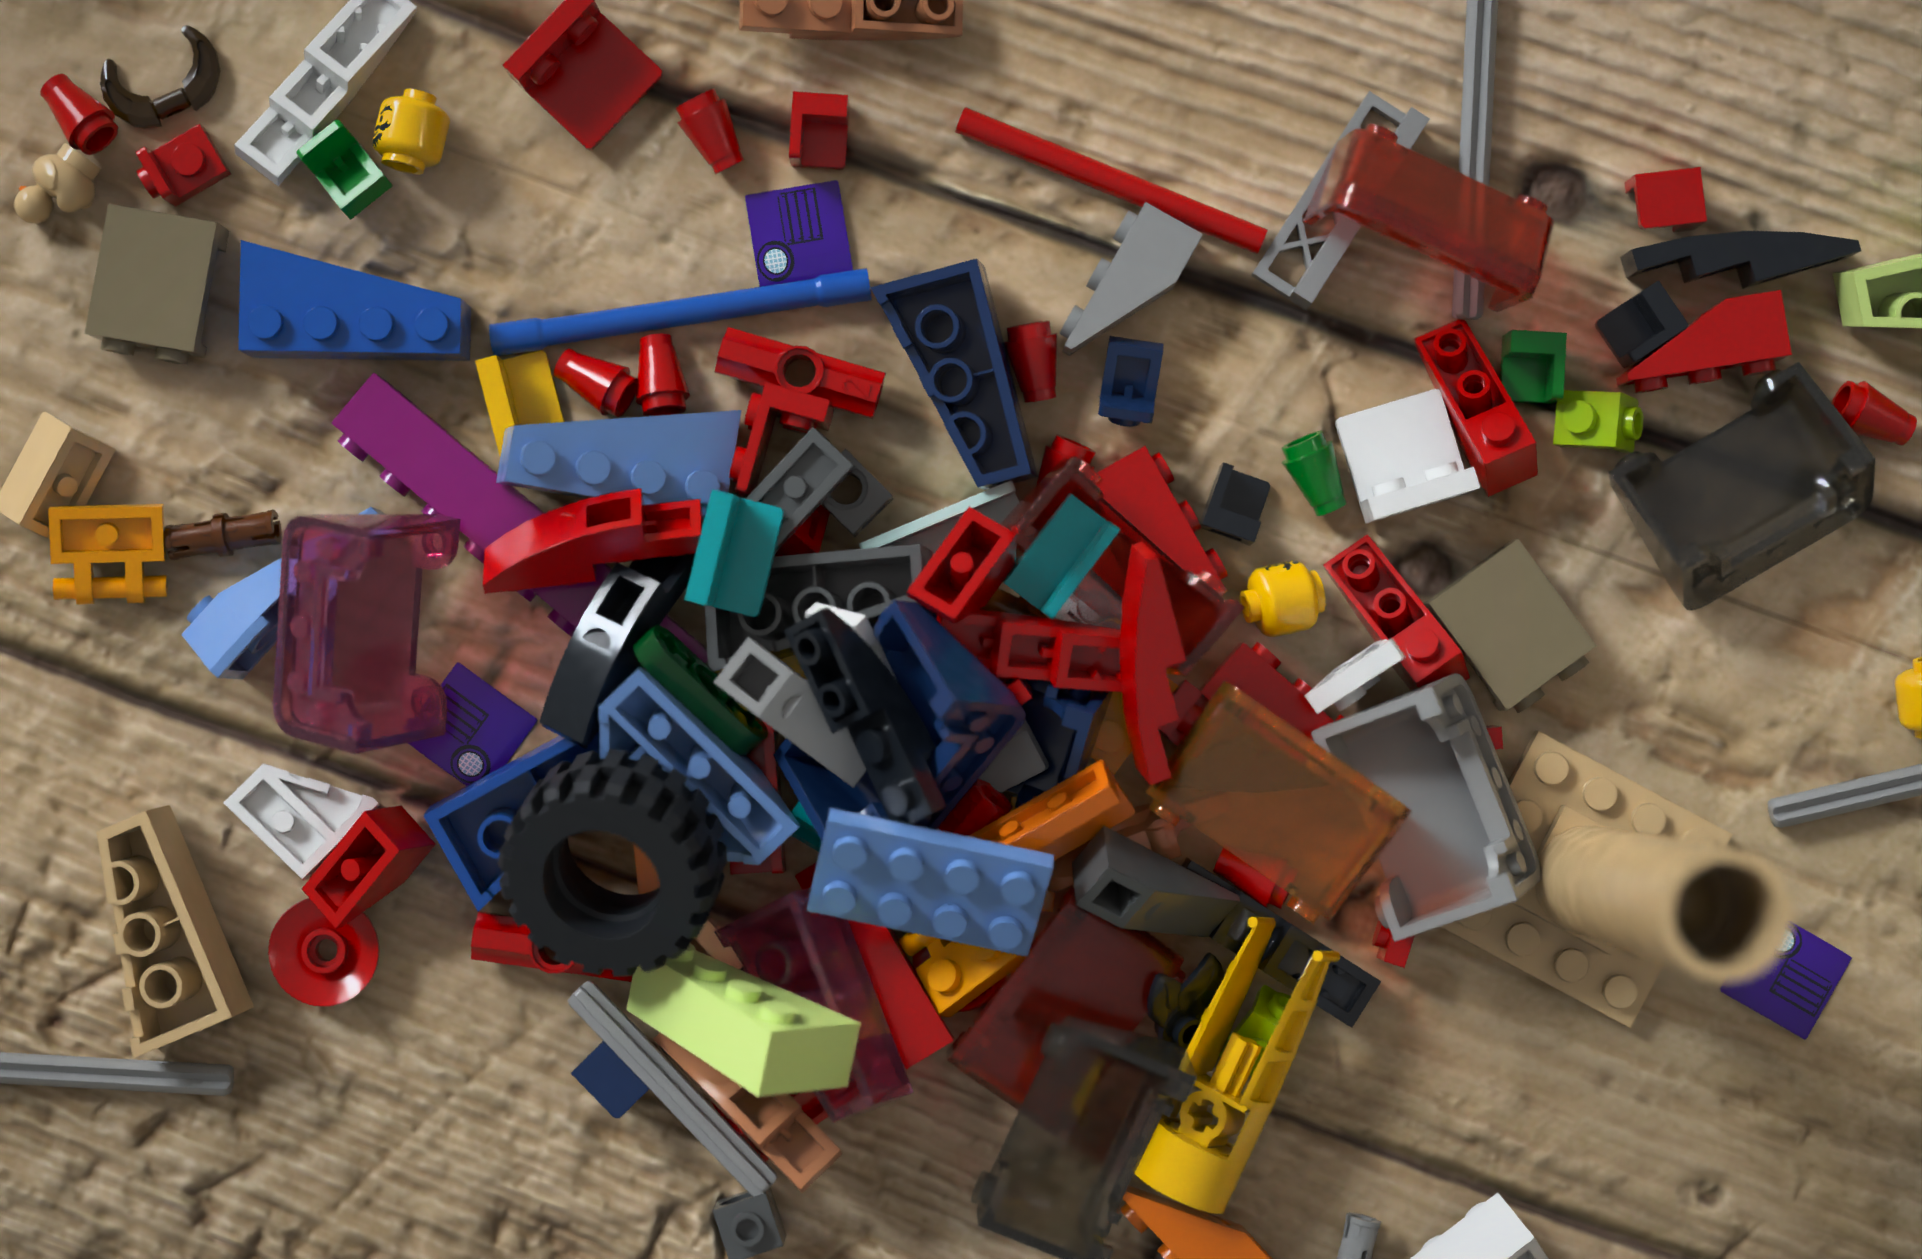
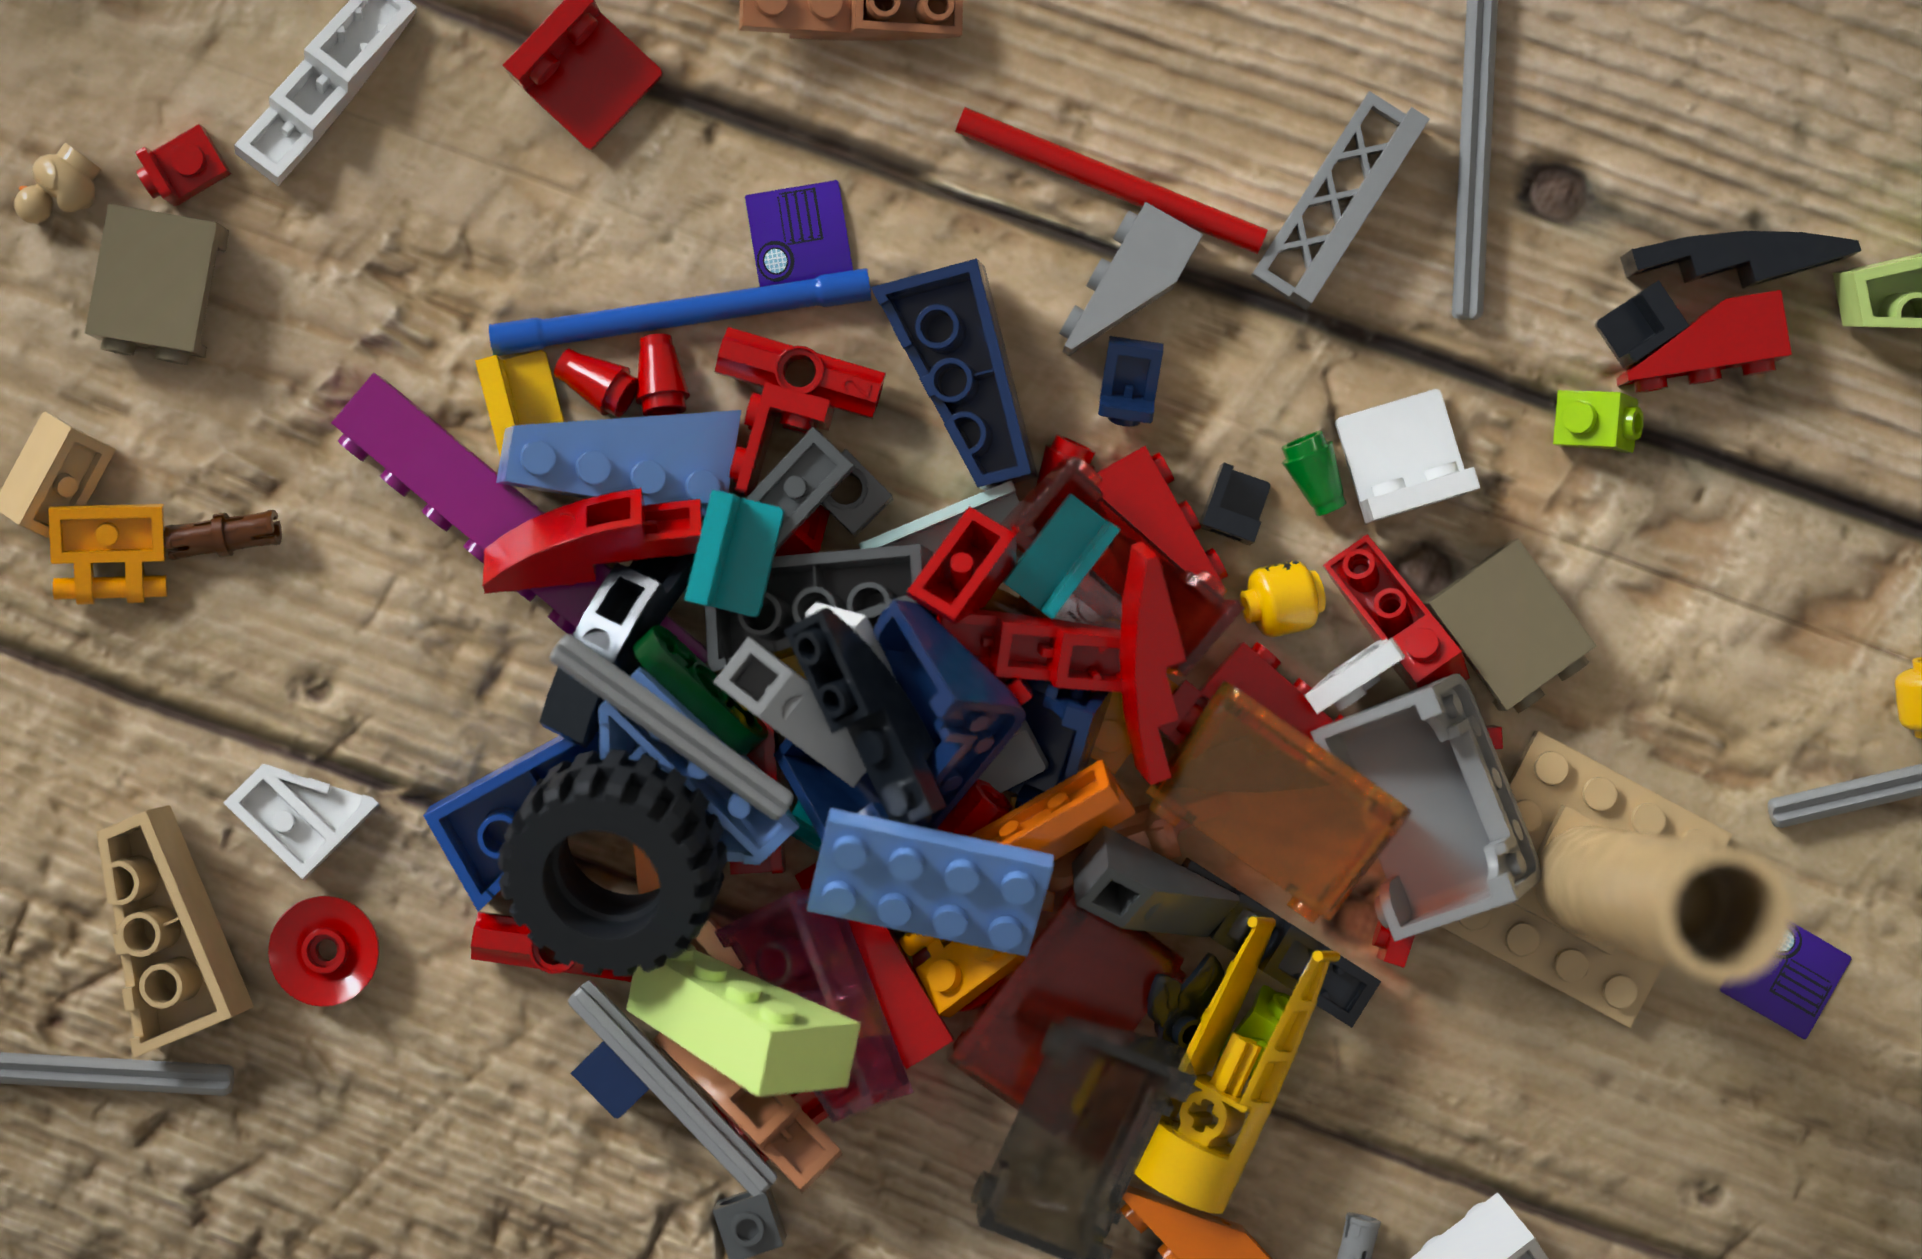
(81, 117): red cone -> none
(197, 91): dark brown piece -> none
(239, 623): medium blue wedge -> none
(333, 312): blue wedge -> none
(344, 168): green bracket -> none
(354, 629): clear pink windscreen -> none
(368, 863): red slope -> none
(411, 132): yellow head -> none
(480, 728): dark purple sticker -> none
(671, 727): none -> light grey axle
(711, 130): red cone -> none
(819, 130): red panel -> none
(1033, 359): red cone -> none
(1250, 880): red cone -> none
(1436, 212): clear red windscreen -> none
(1478, 407): red slope -> none
(1533, 366): green panel -> none
(1669, 199): red panel -> none
(1748, 489): clear smoke windscreen -> none
(1873, 413): red cone -> none

